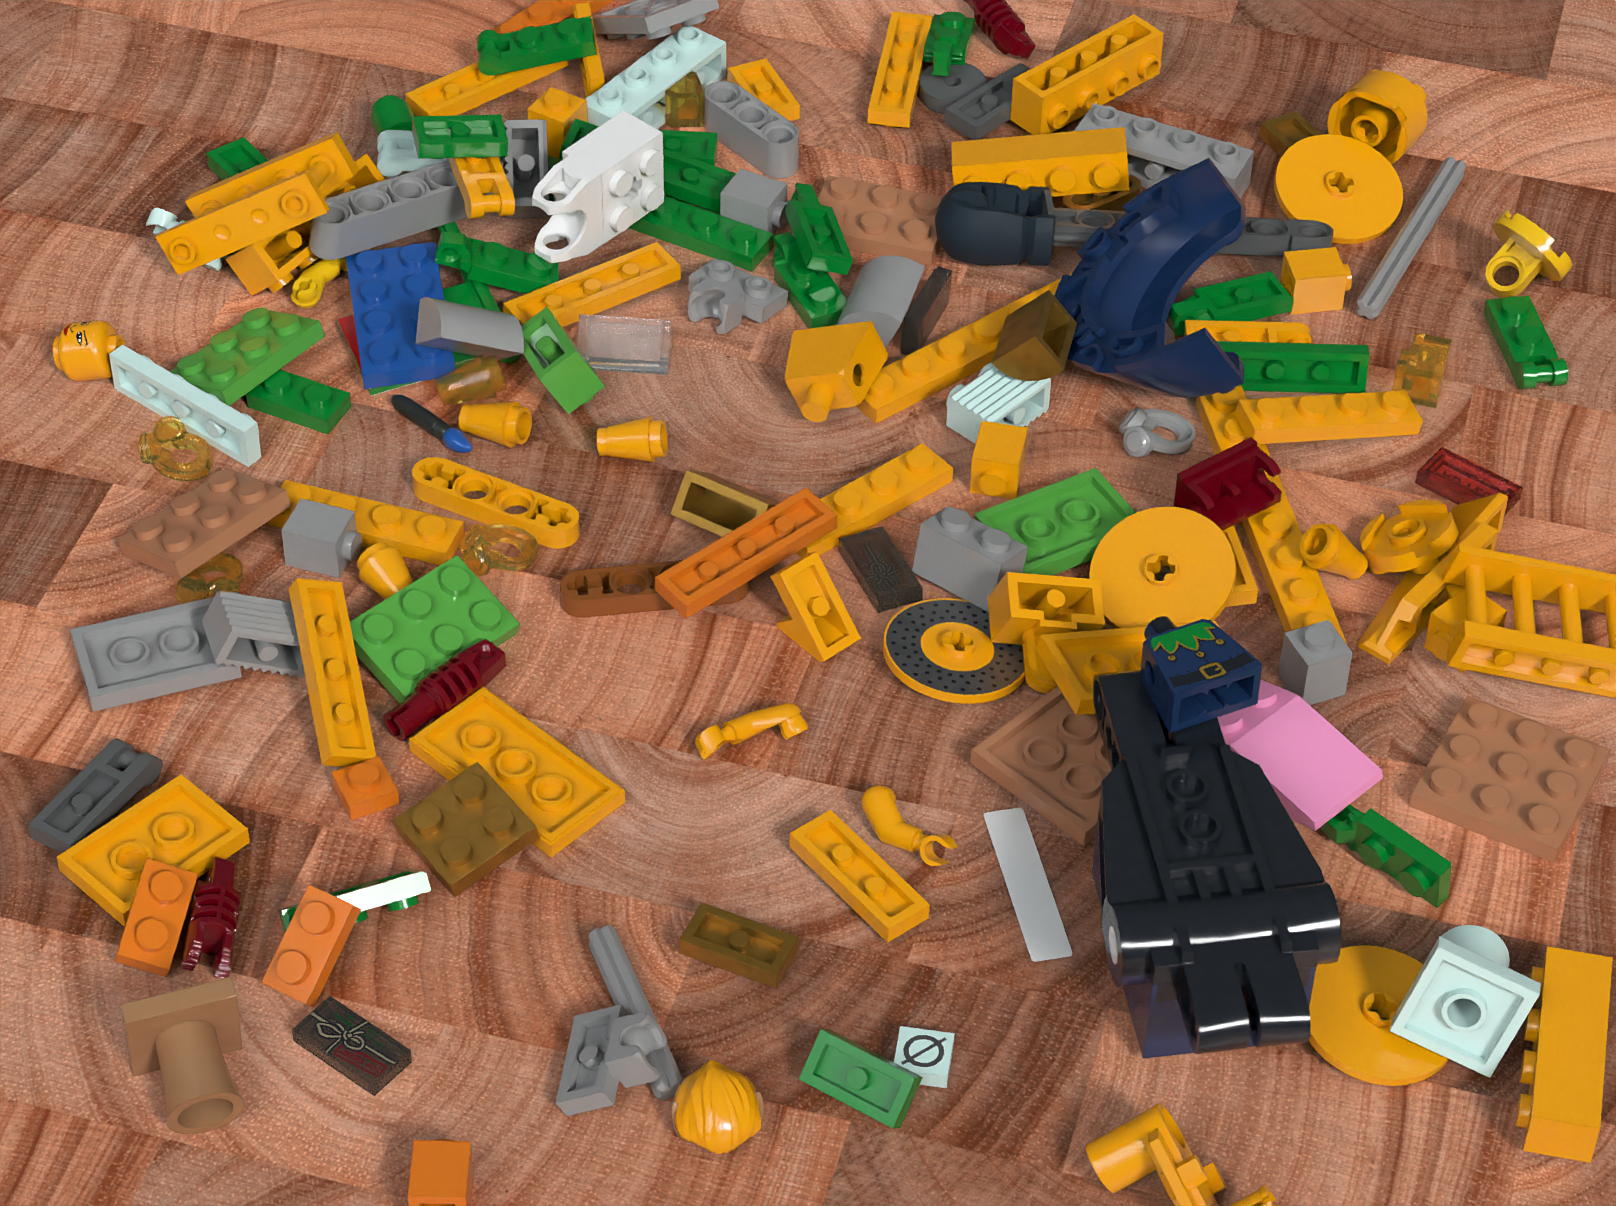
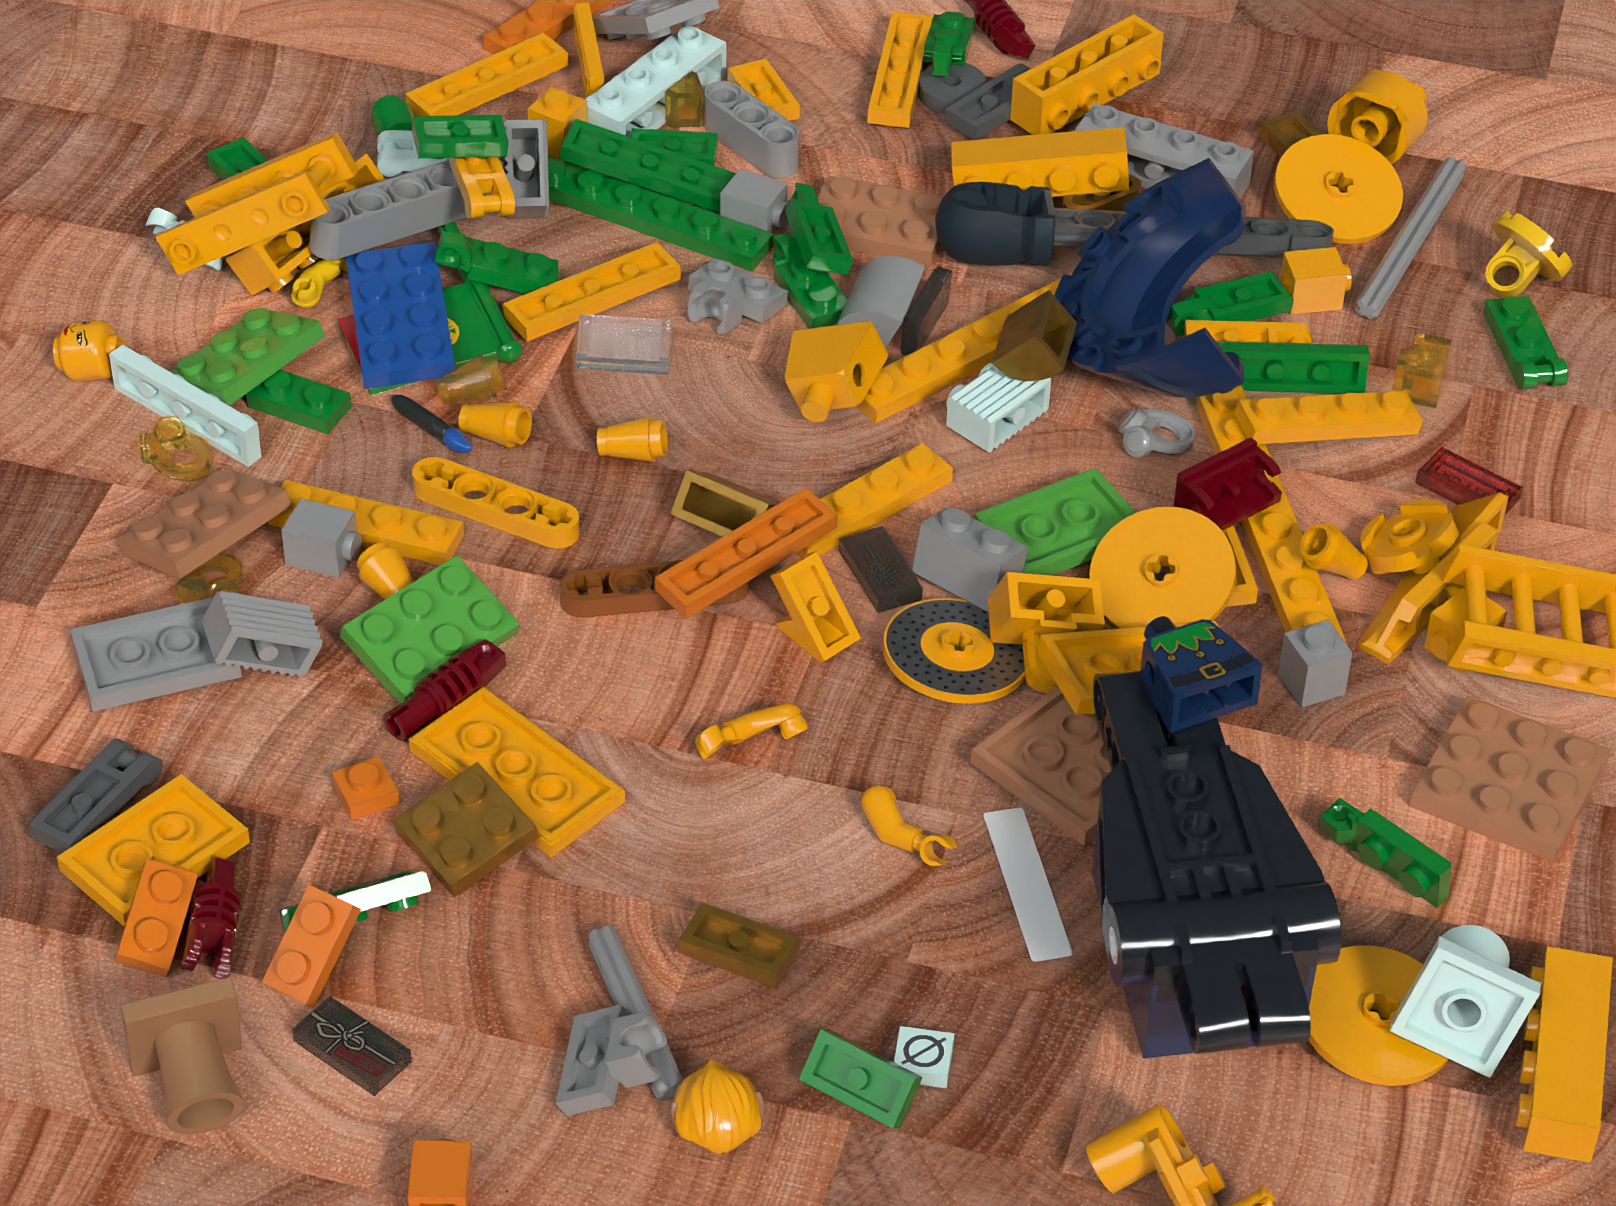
(331, 672): light orange plate -> none
(468, 329): light grey brick -> none
(482, 559): clear yellow piece -> none
(535, 46): green plate -> none
(559, 361): bright green slope -> none
(601, 187): white brick -> none
(859, 876): light orange plate -> none
(998, 460): light orange brick -> none
(1300, 754): bright pink slope -> none

